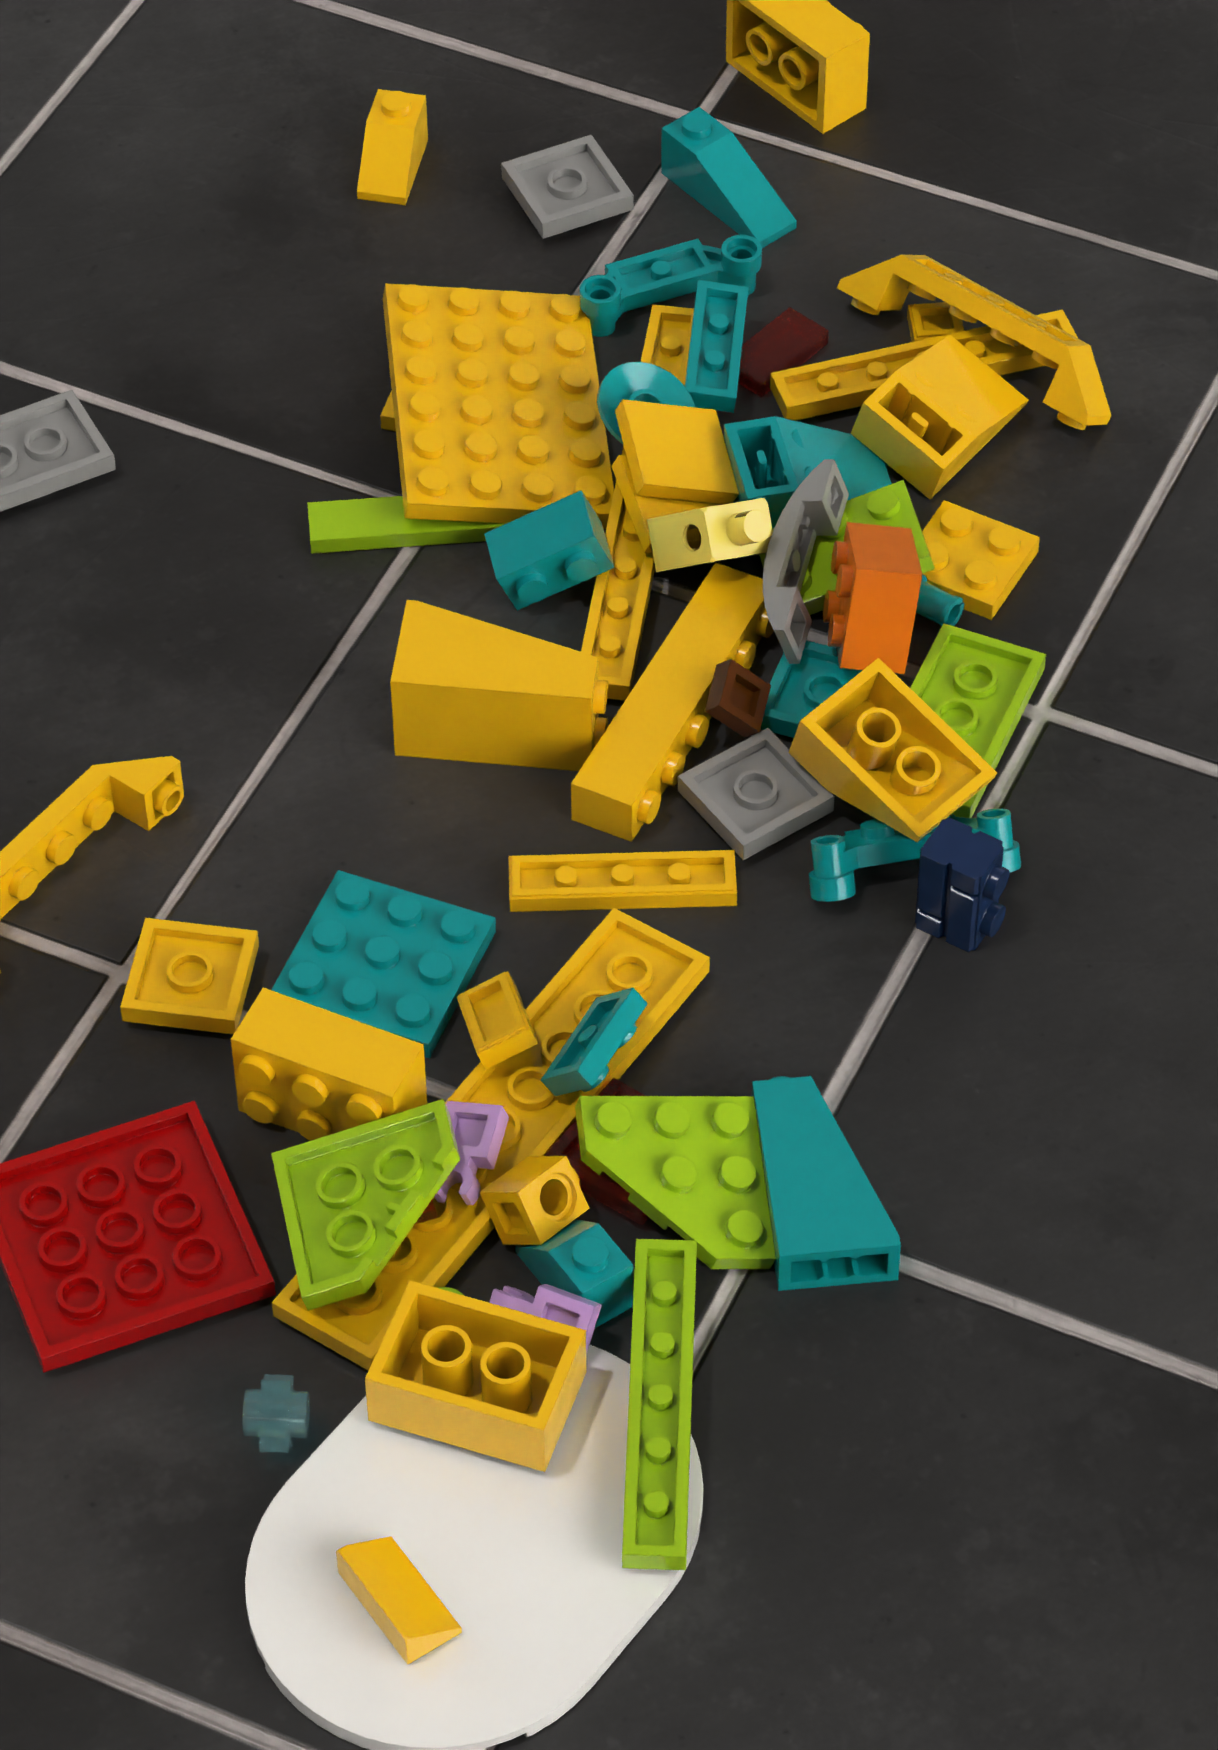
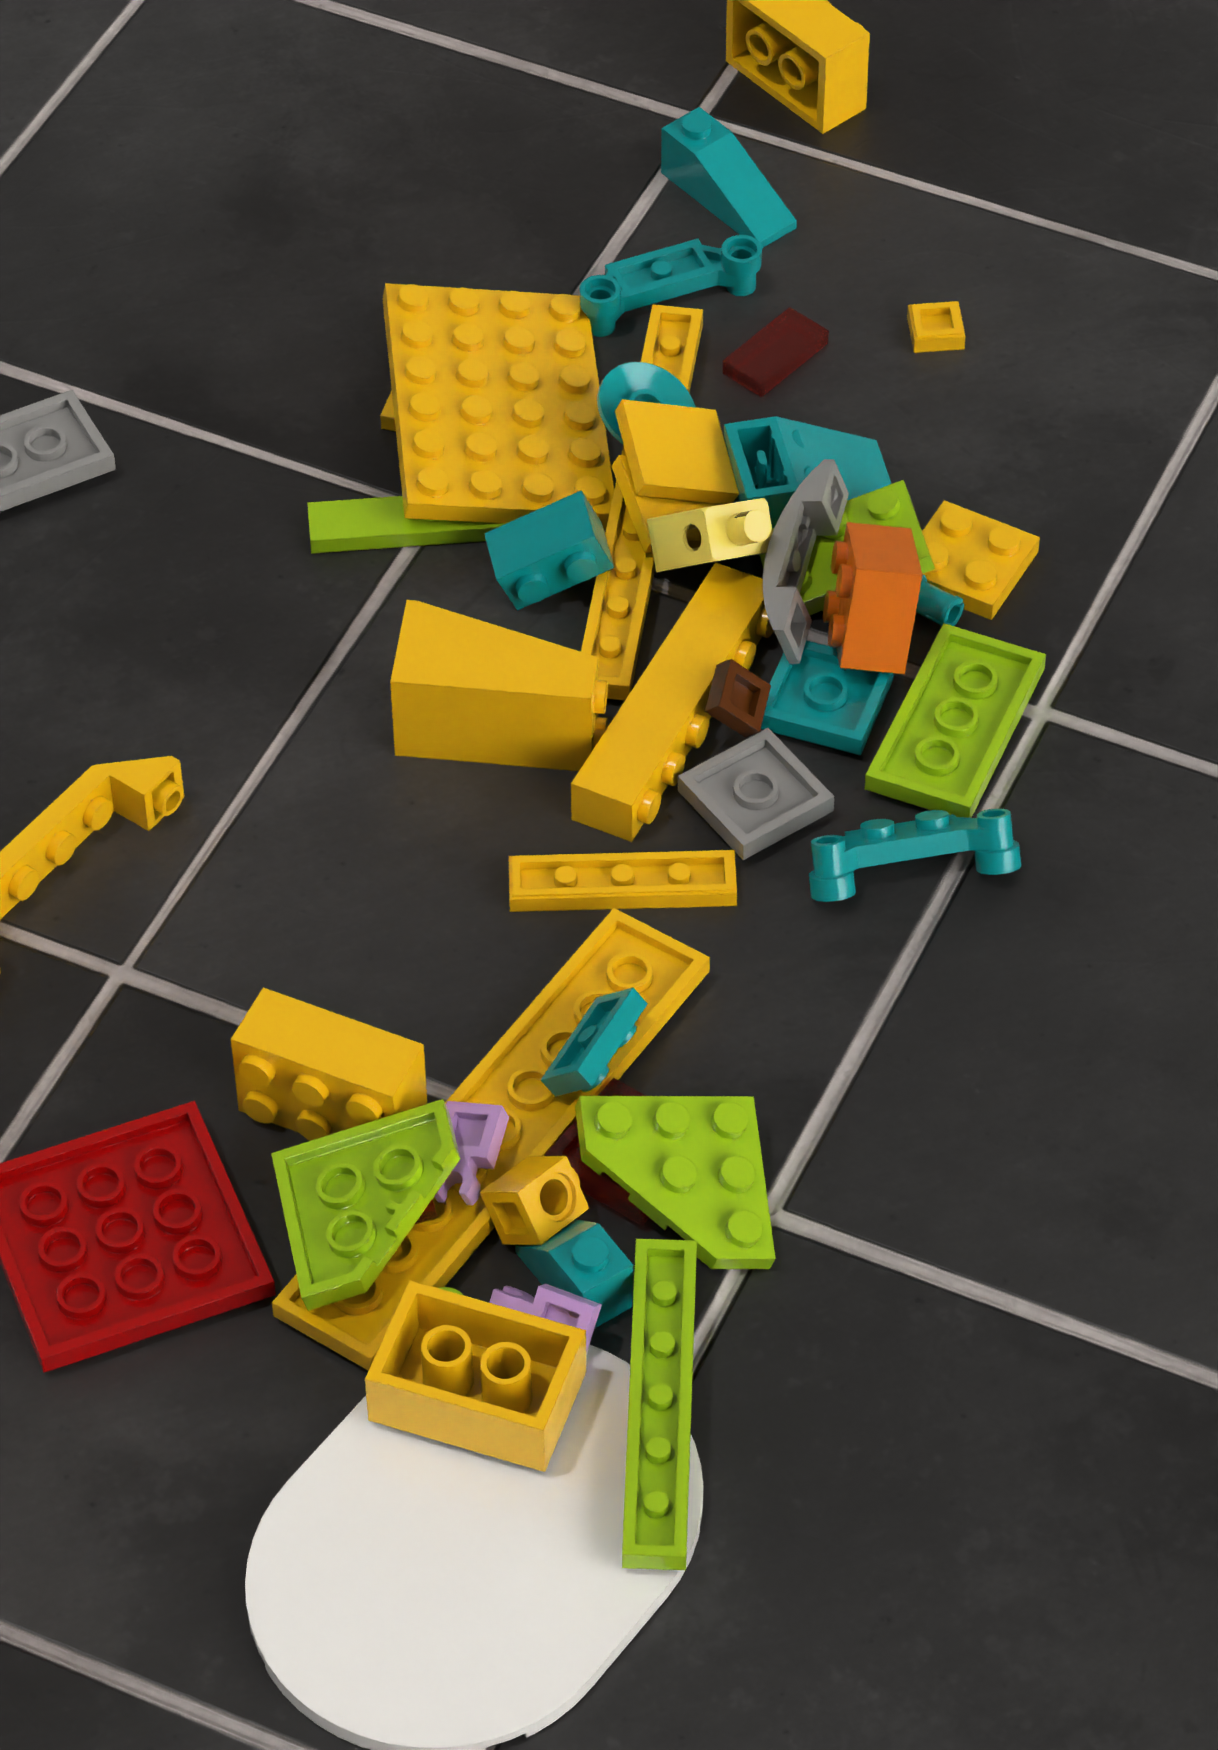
(190, 976): yellow plate -> none
(276, 1413): clear light blue gear -> none
(387, 957): teal plate -> none
(392, 146): yellow slope -> none
(396, 1597): yellow slope -> none
(496, 1020): yellow tile -> none
(567, 186): light grey plate -> none
(716, 345): teal plate -> none
(819, 1198): teal slope -> none
(853, 378): yellow plate -> none
(889, 753): yellow slope -> none
(936, 414): yellow slope -> none
(960, 885): dark blue brick -> none
(1076, 384): yellow slope -> none

